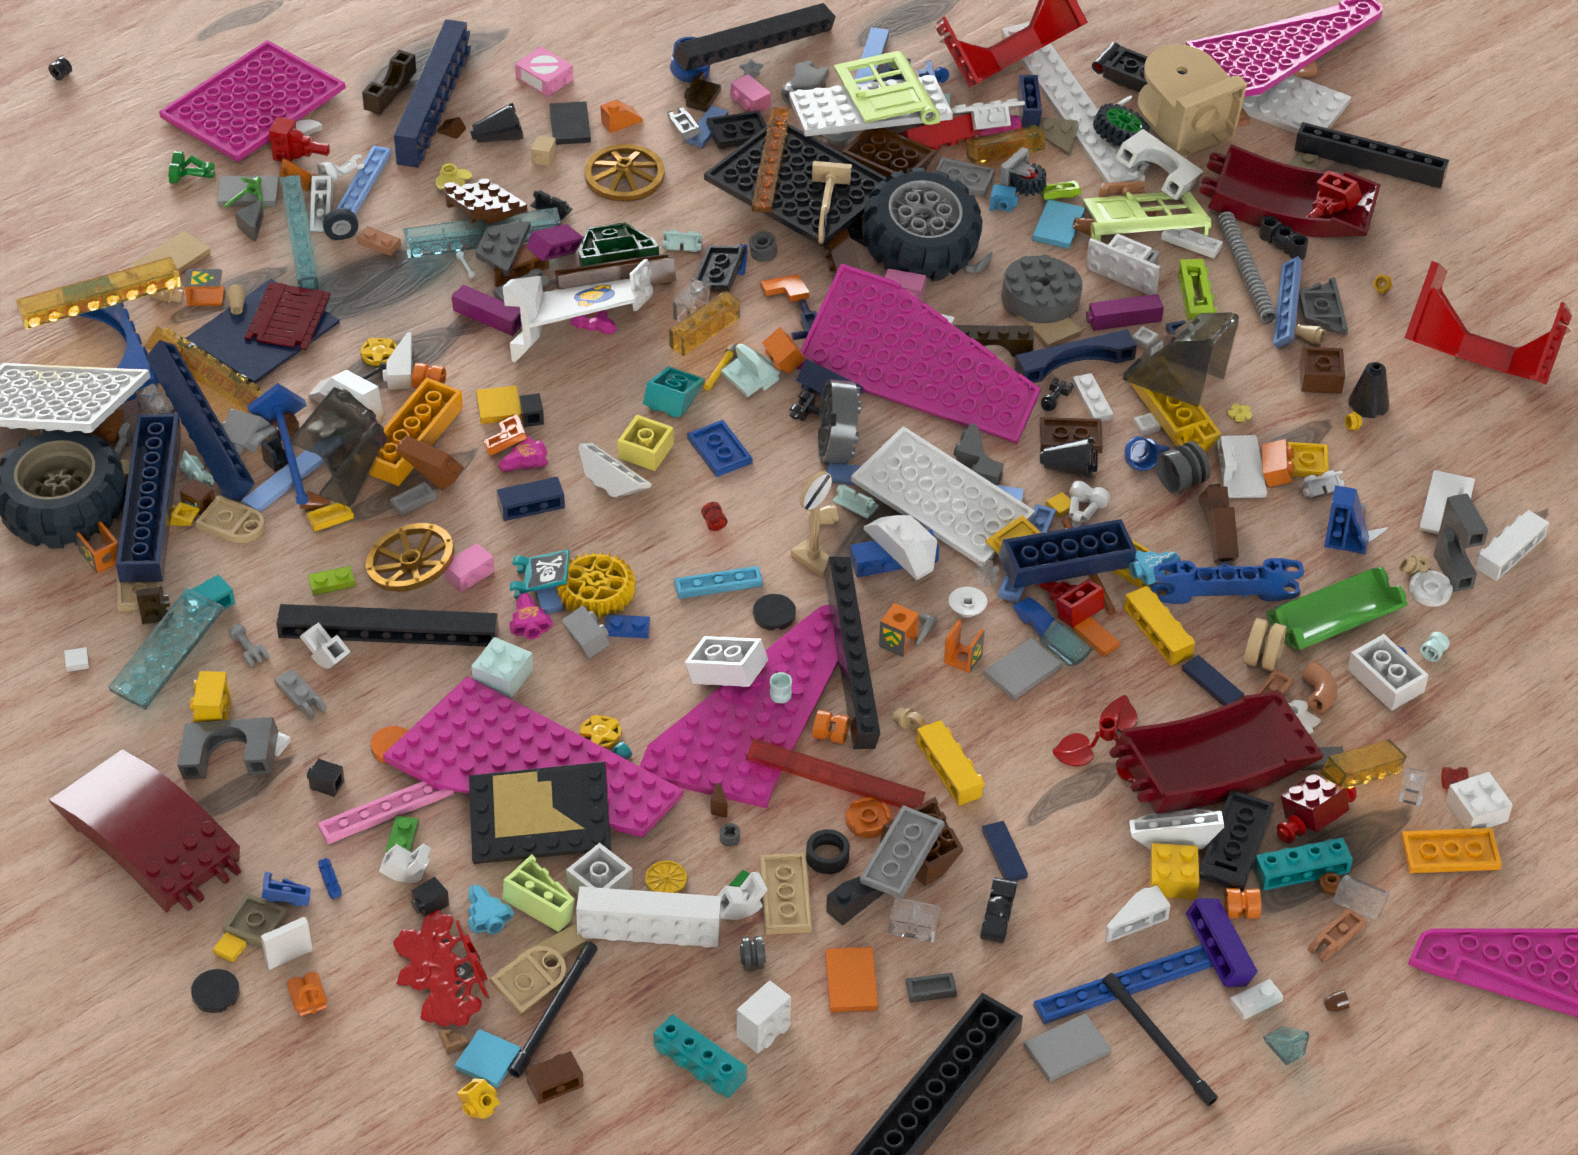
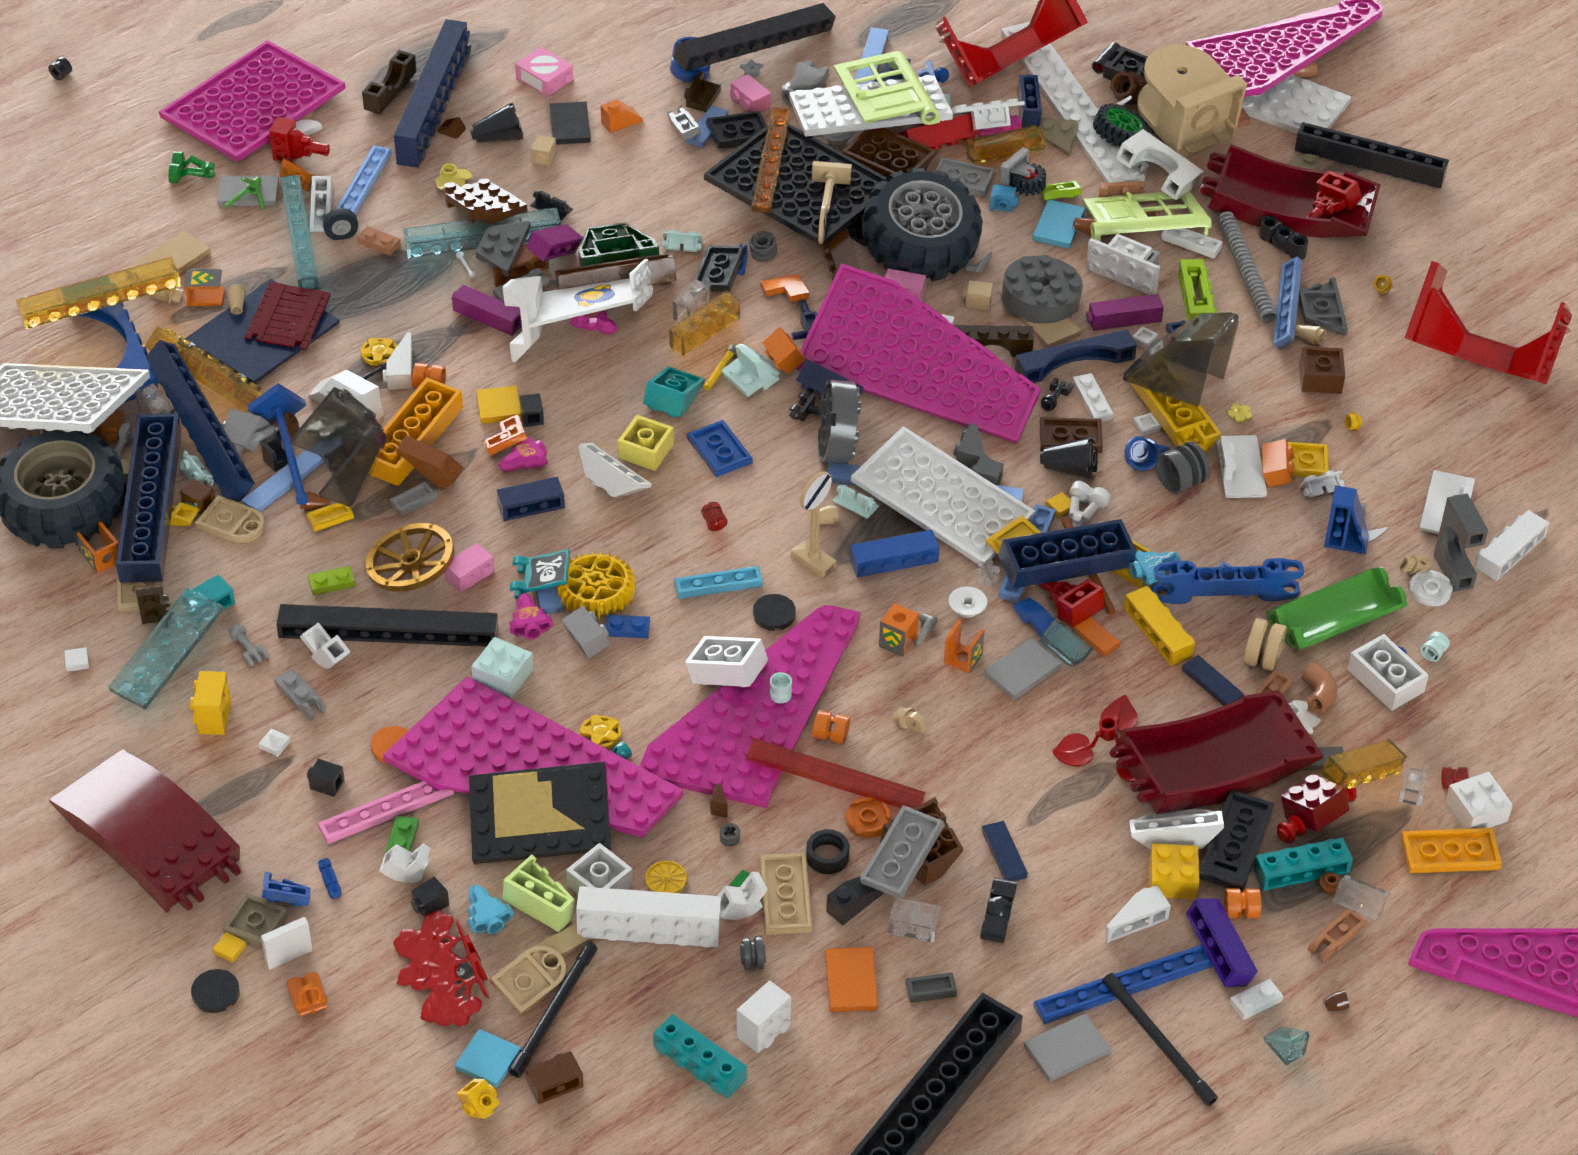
(204, 737): dark grey arch -> none
(250, 219): dark grey slope -> none
(330, 169): white piece -> none
(453, 1041): medium nougat tile -> none
(624, 169): pearl gold wheel -> none
(852, 653): black brick -> none
(906, 542): white wedge -> none
(950, 762): yellow brick -> none
(978, 295): none -> tan brick
(1121, 82): none -> reddish brown piece
(1221, 522): reddish brown arch -> none
(1371, 392): black cone -> none

